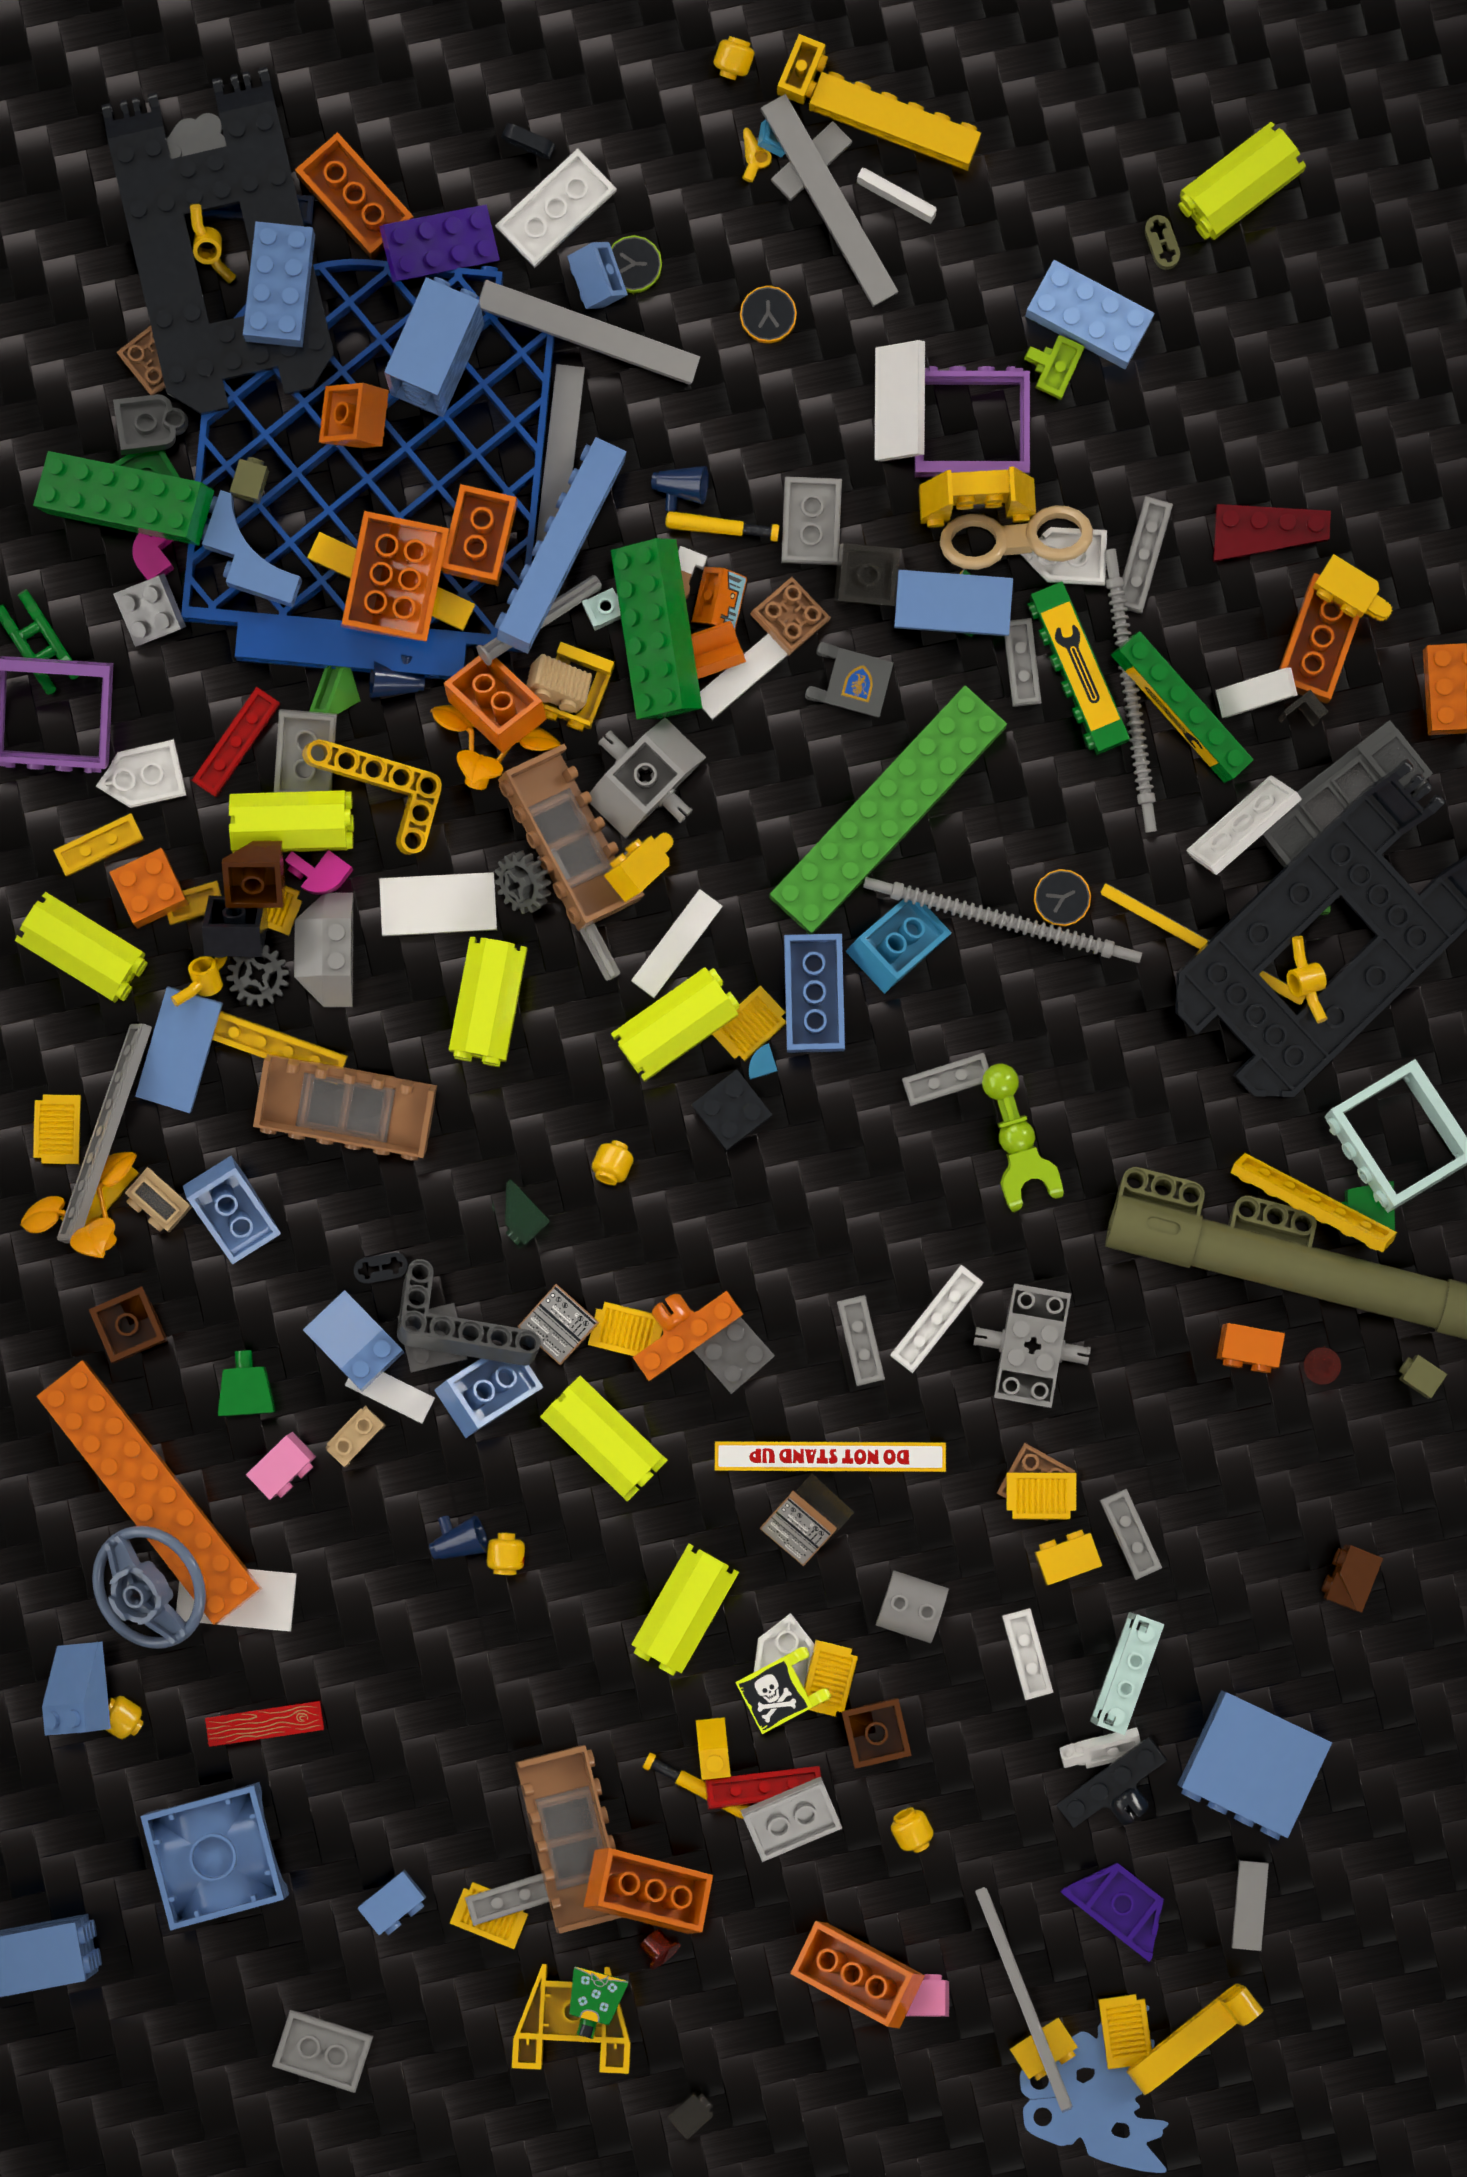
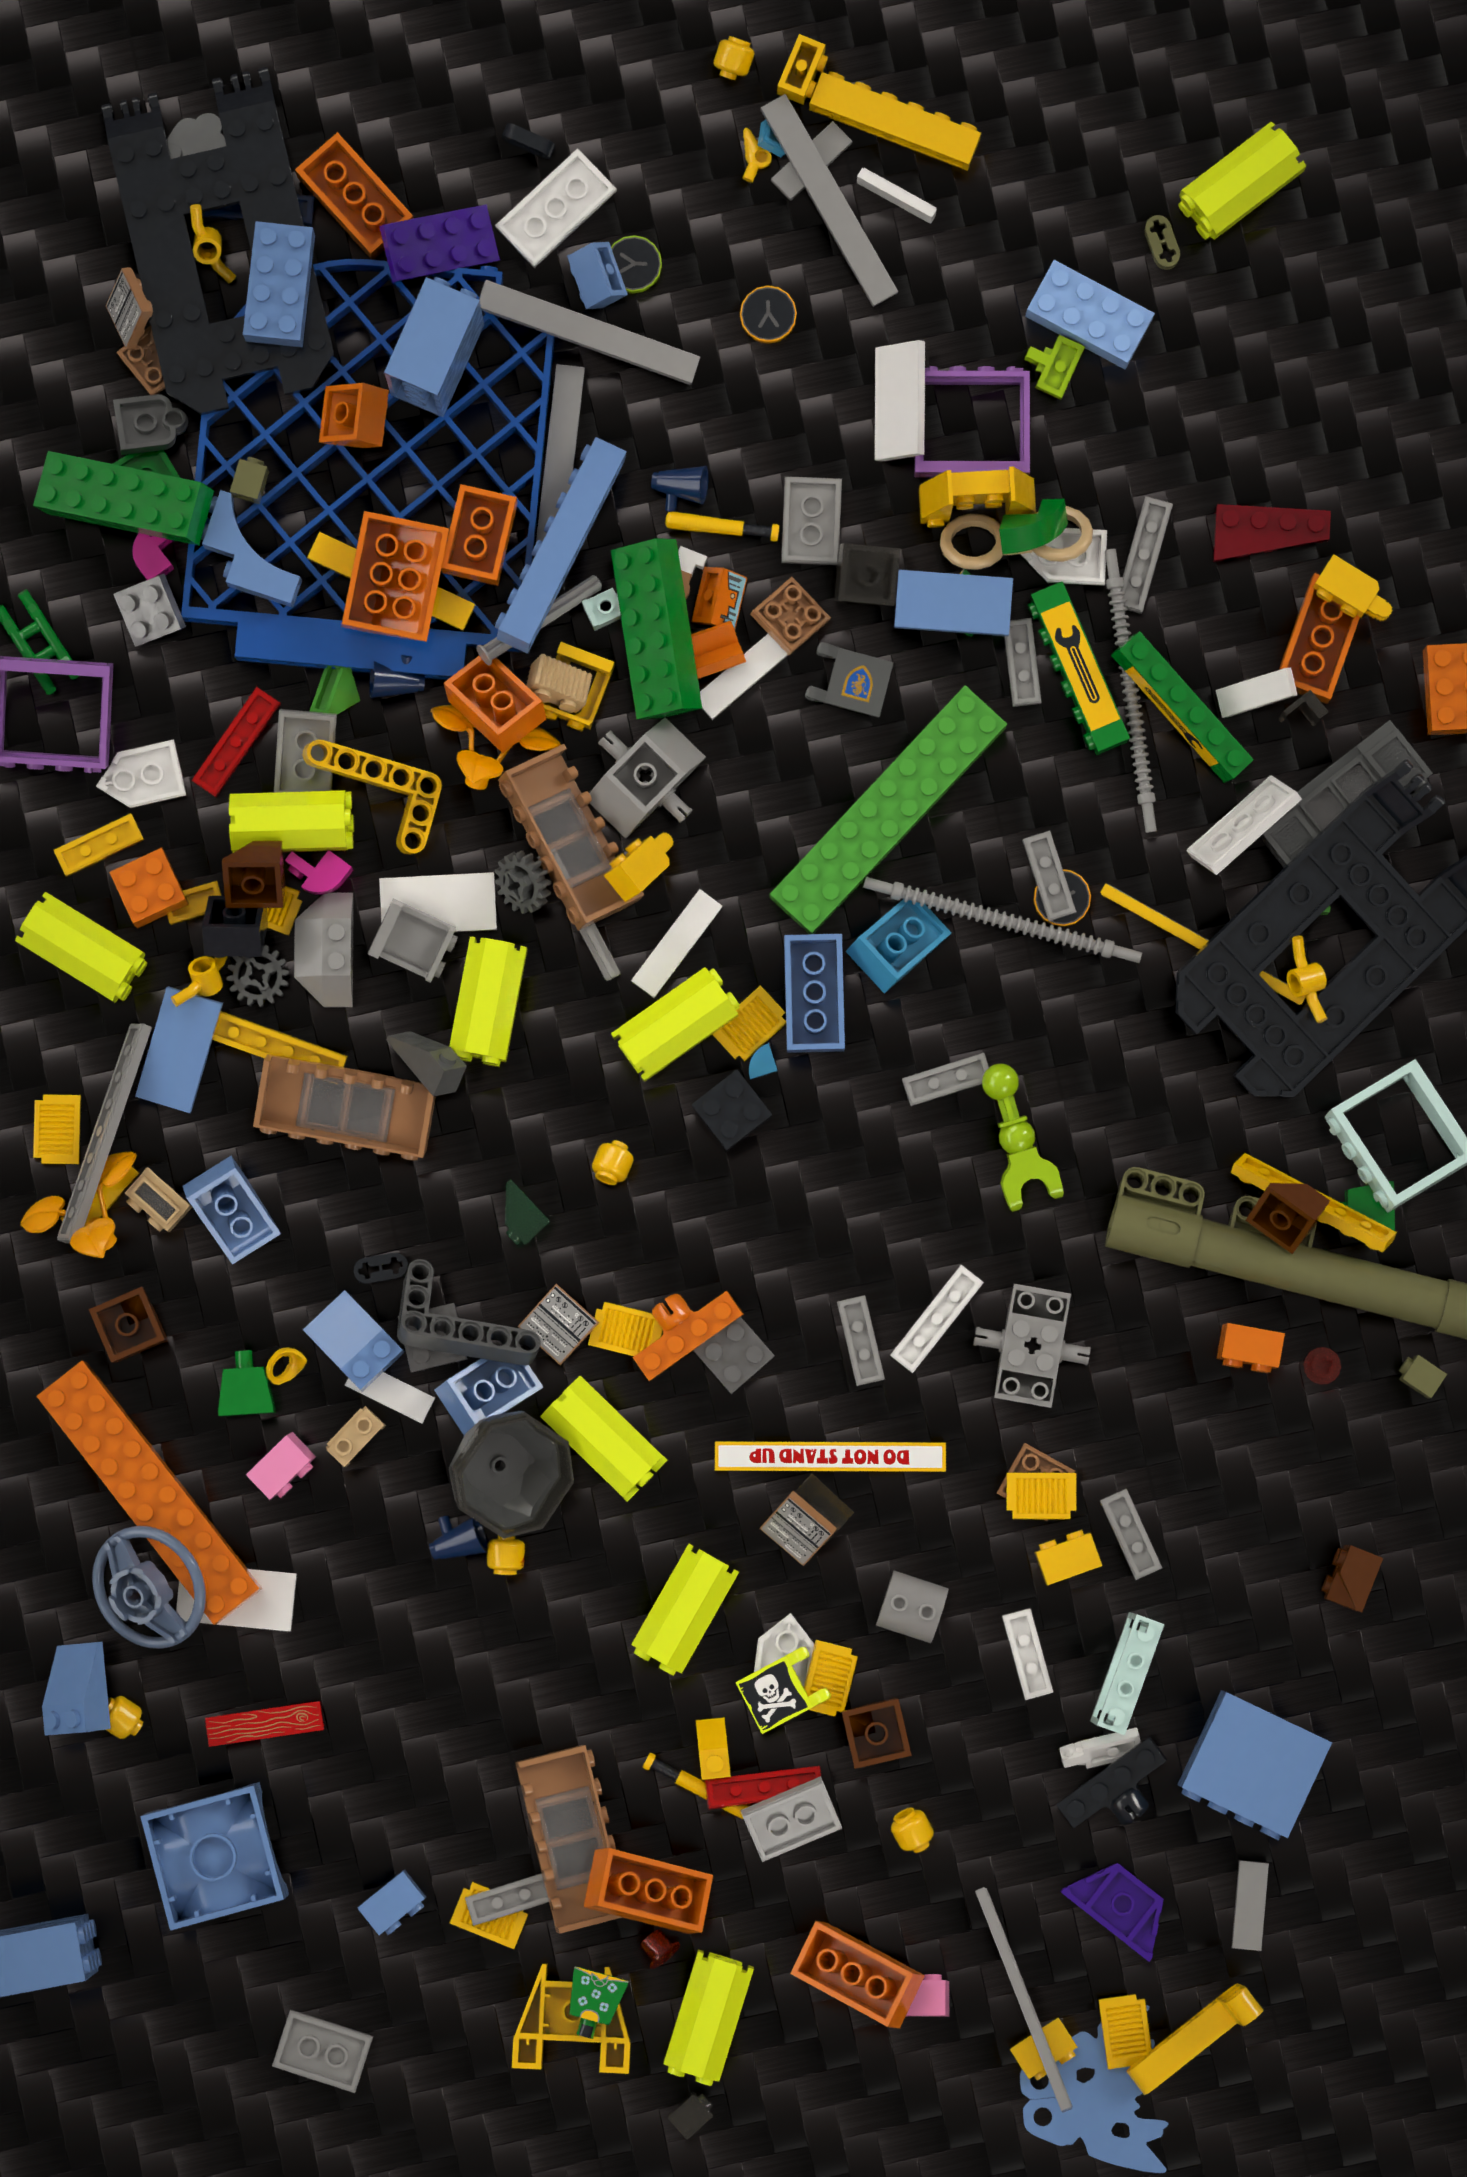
(129, 308): none -> tile
(296, 1364): none -> yellow piece
(413, 940): none -> light grey panel
(430, 1061): none -> dark grey slope
(527, 1484): none -> dark grey rock
(708, 2017): none -> neon yellow brick
(1031, 531): none -> green brick
(1049, 876): none -> light grey tile
(1287, 1213): none -> reddish brown slope

